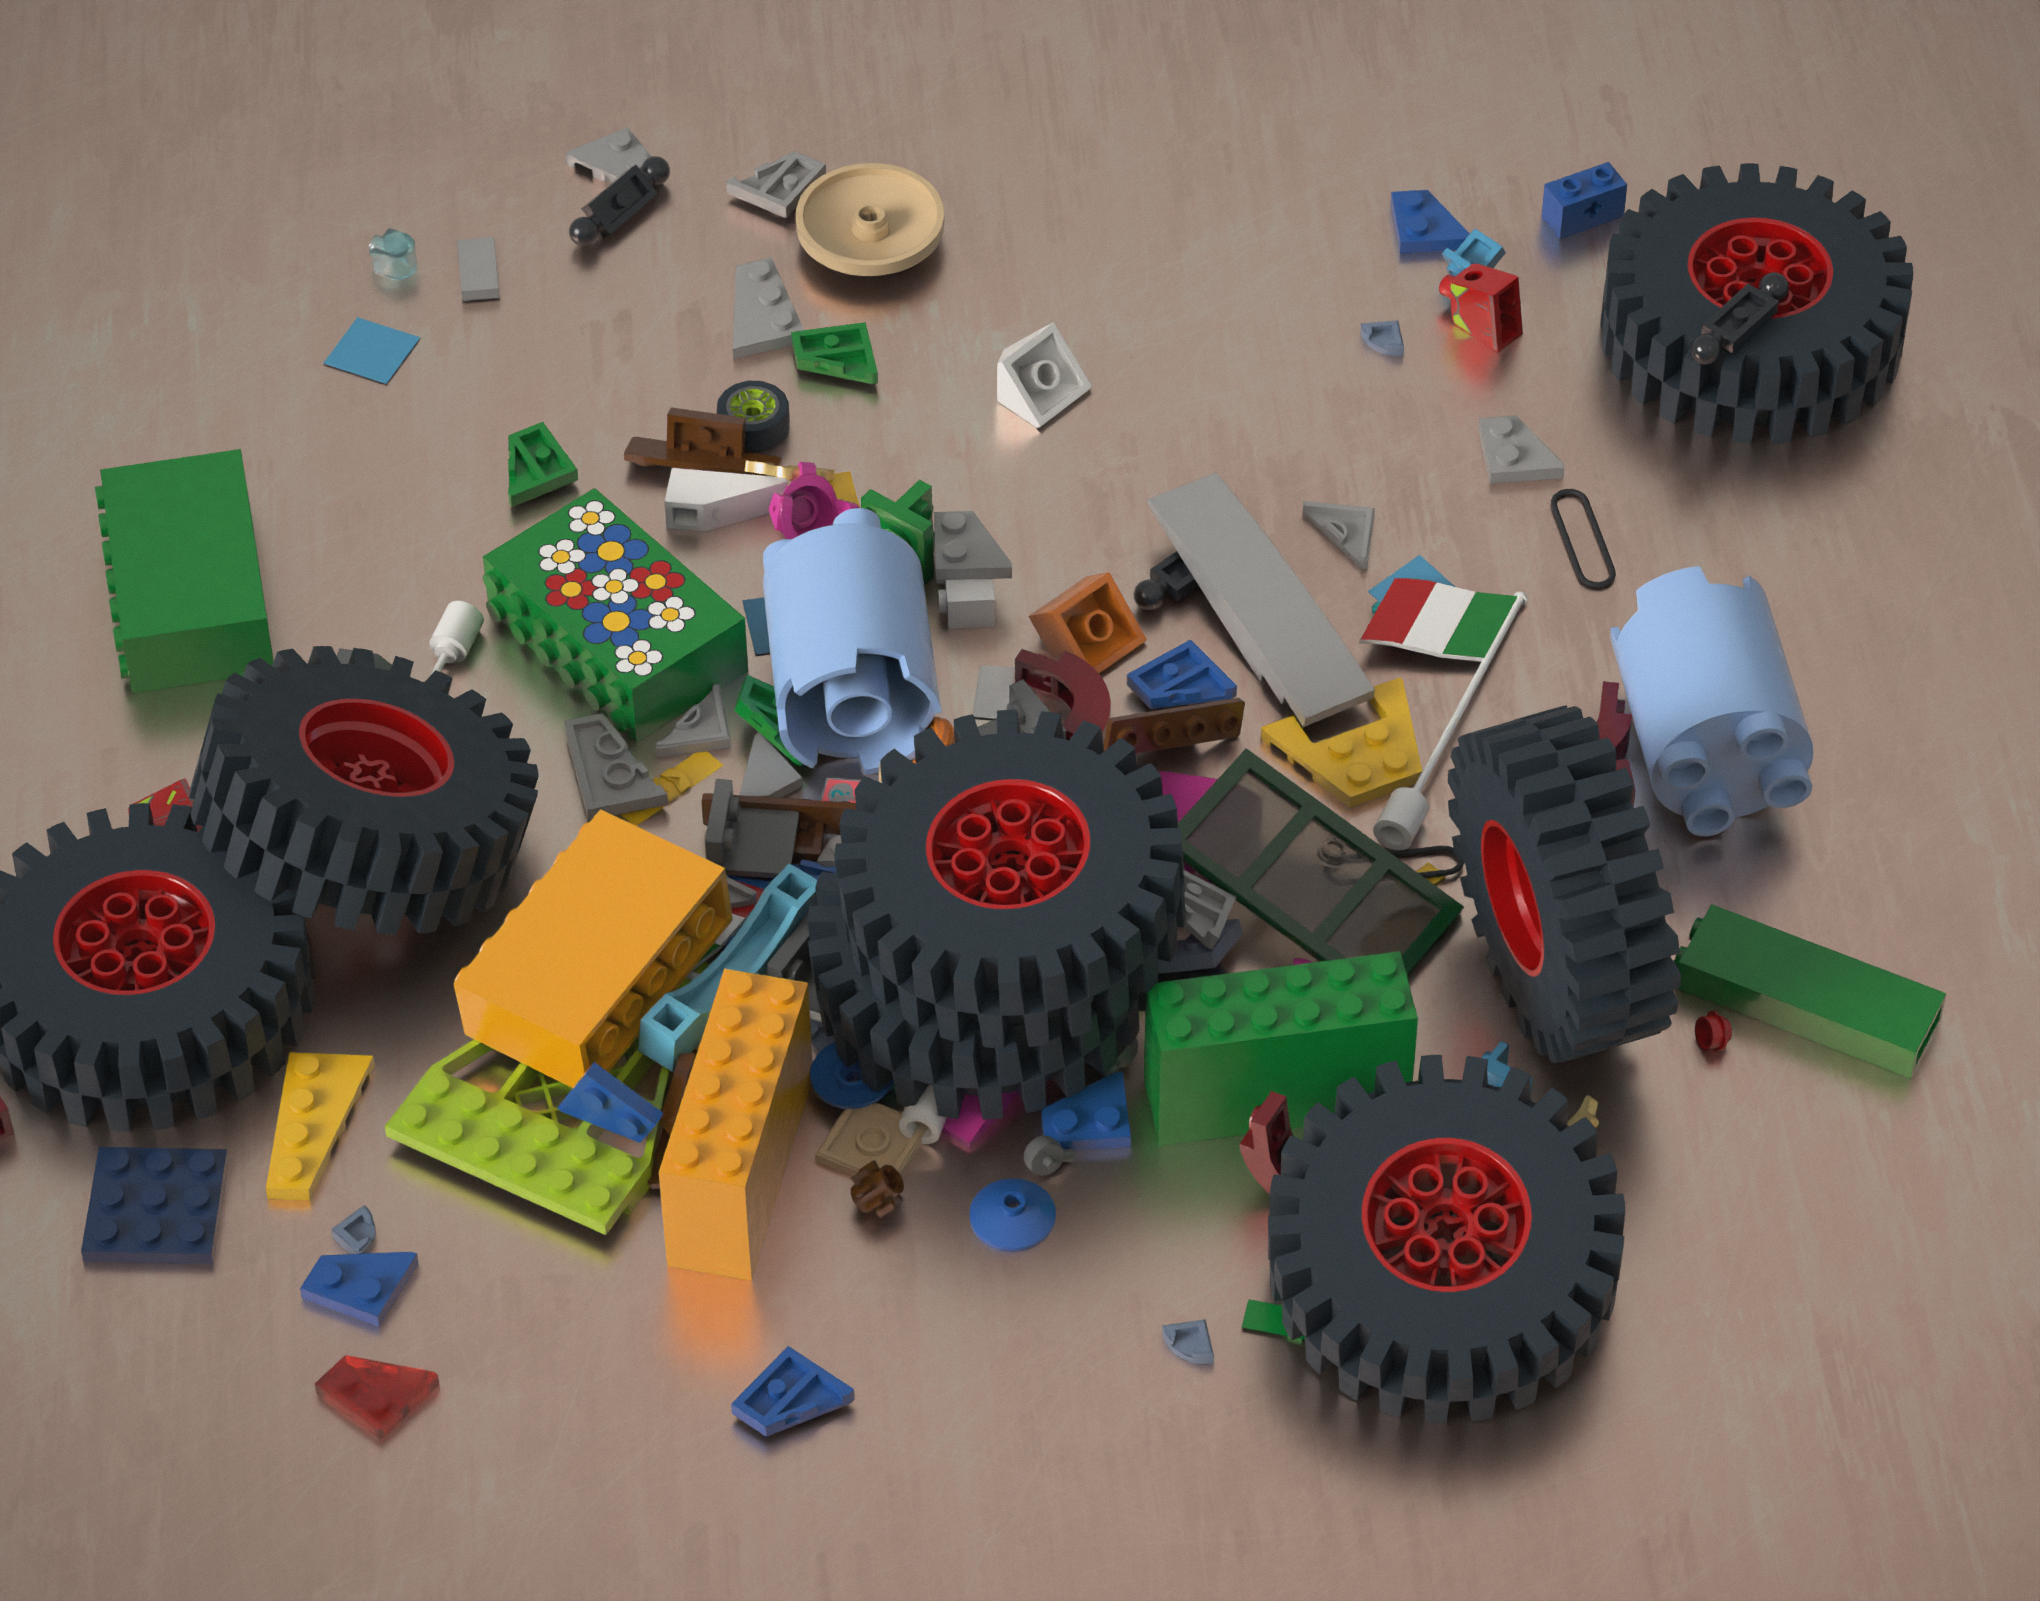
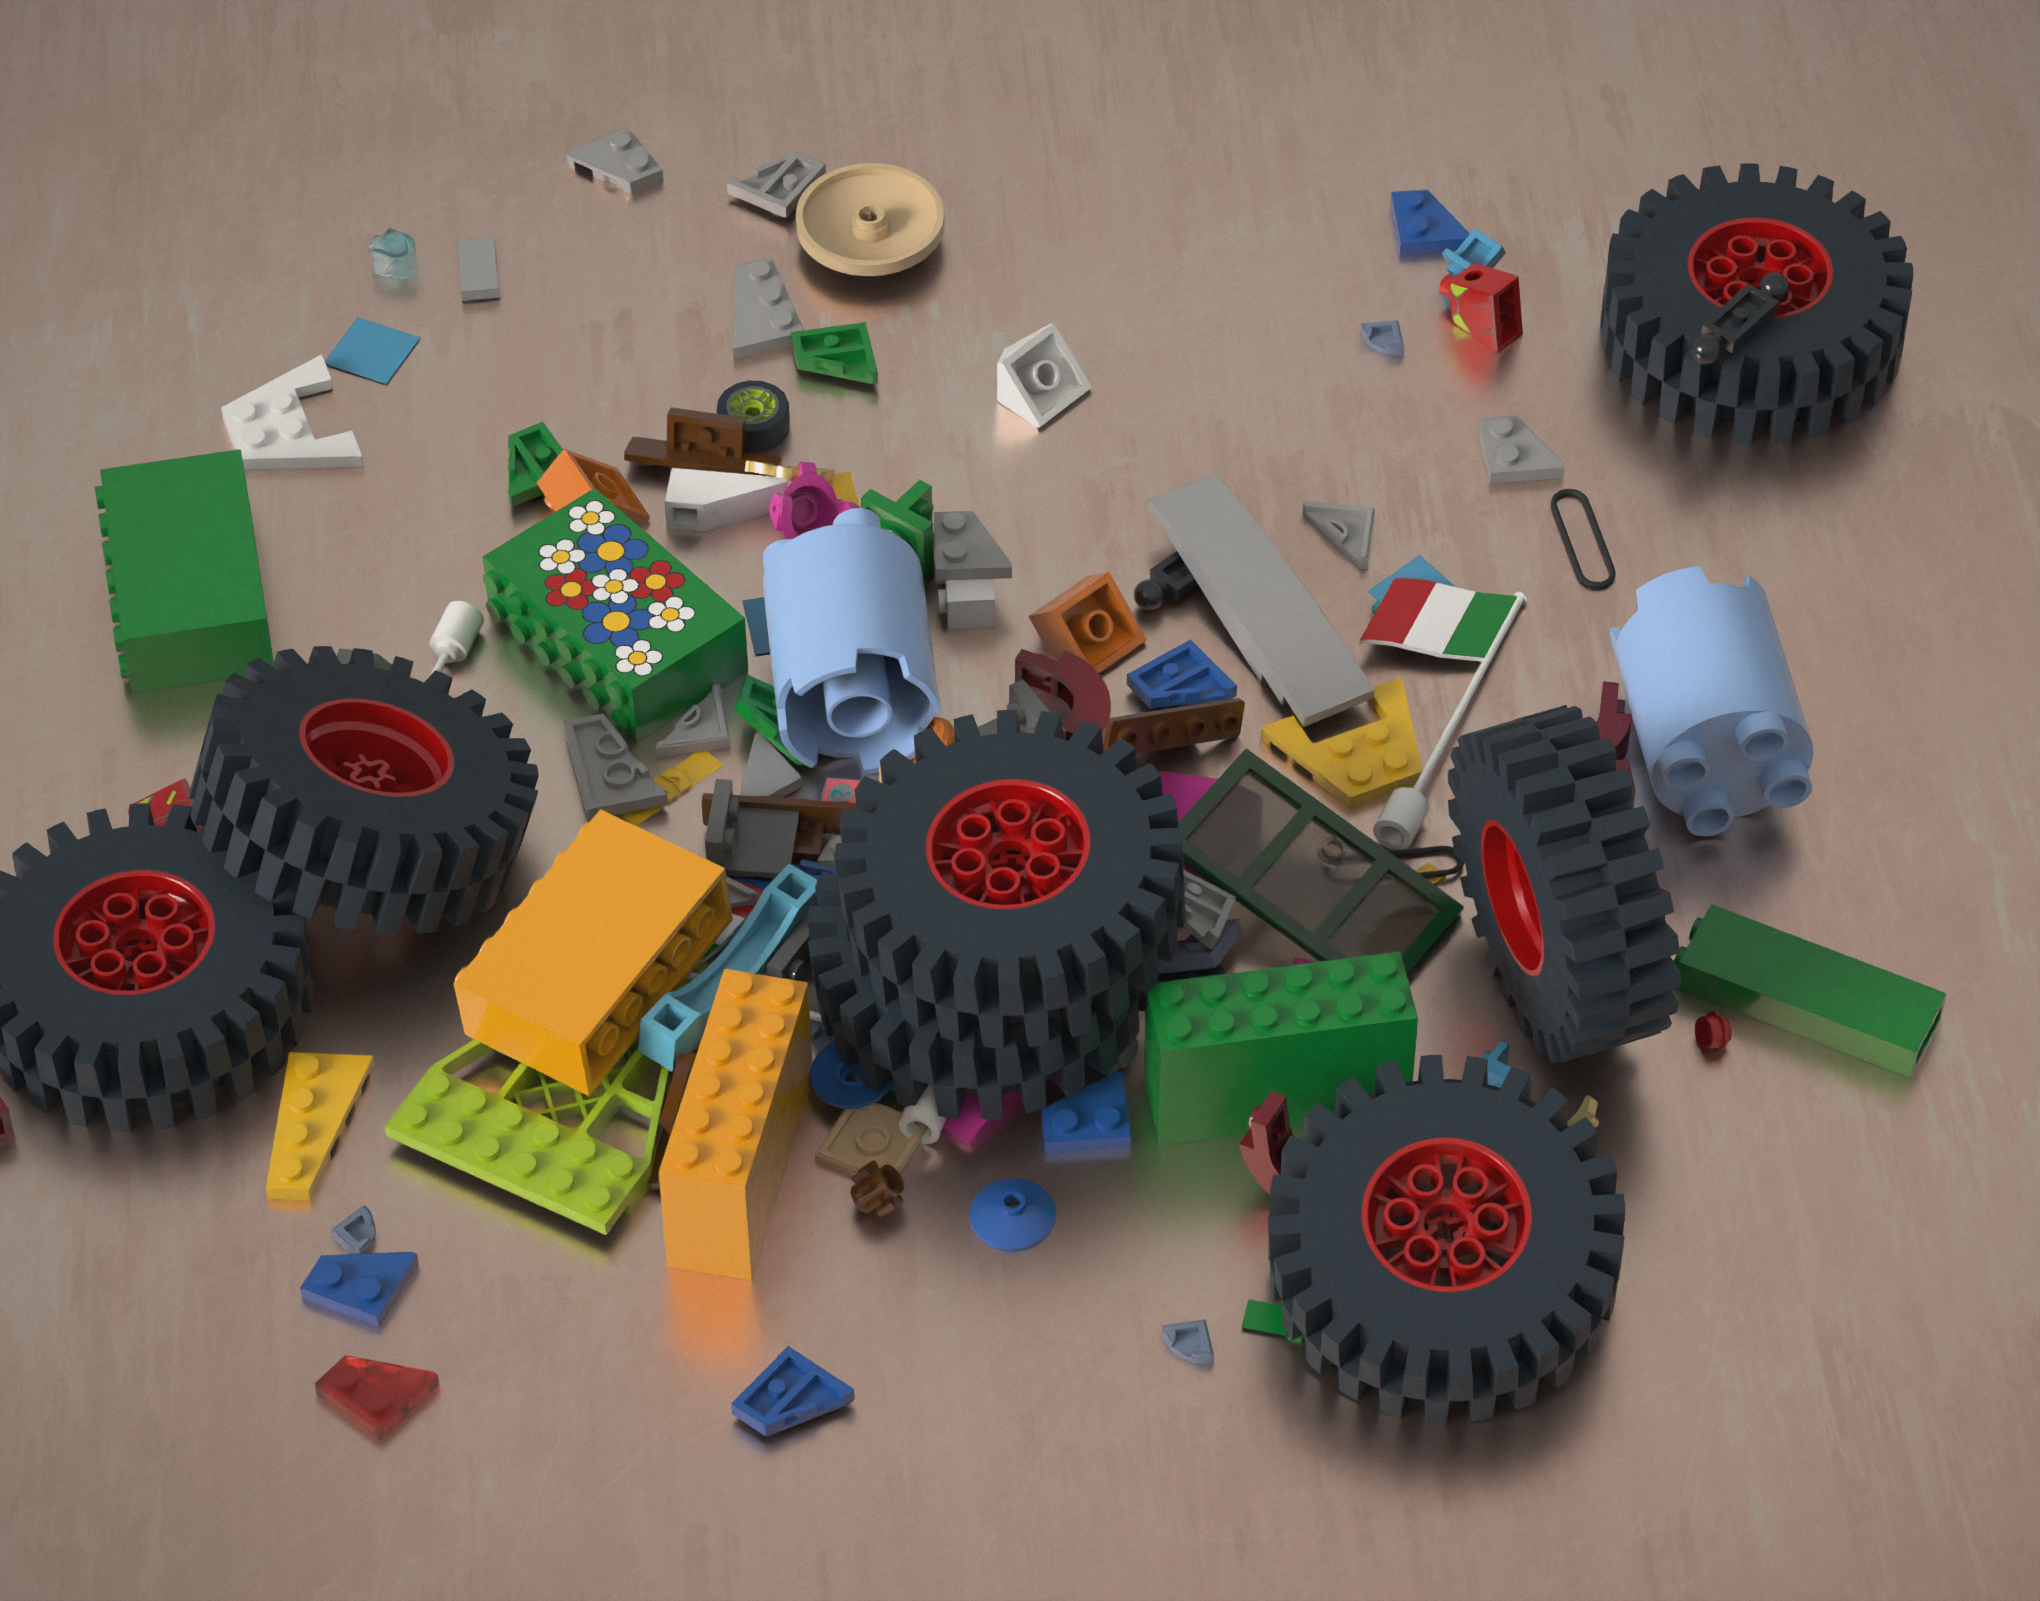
(155, 1205): dark blue plate -> none
(274, 428): none -> white wing
(576, 474): none -> orange slope
(610, 1105): blue wing -> none
(619, 201): black plate -> none
(992, 690): white sticker -> none
(1046, 1155): dark grey piece -> none
(1584, 200): blue brick -> none

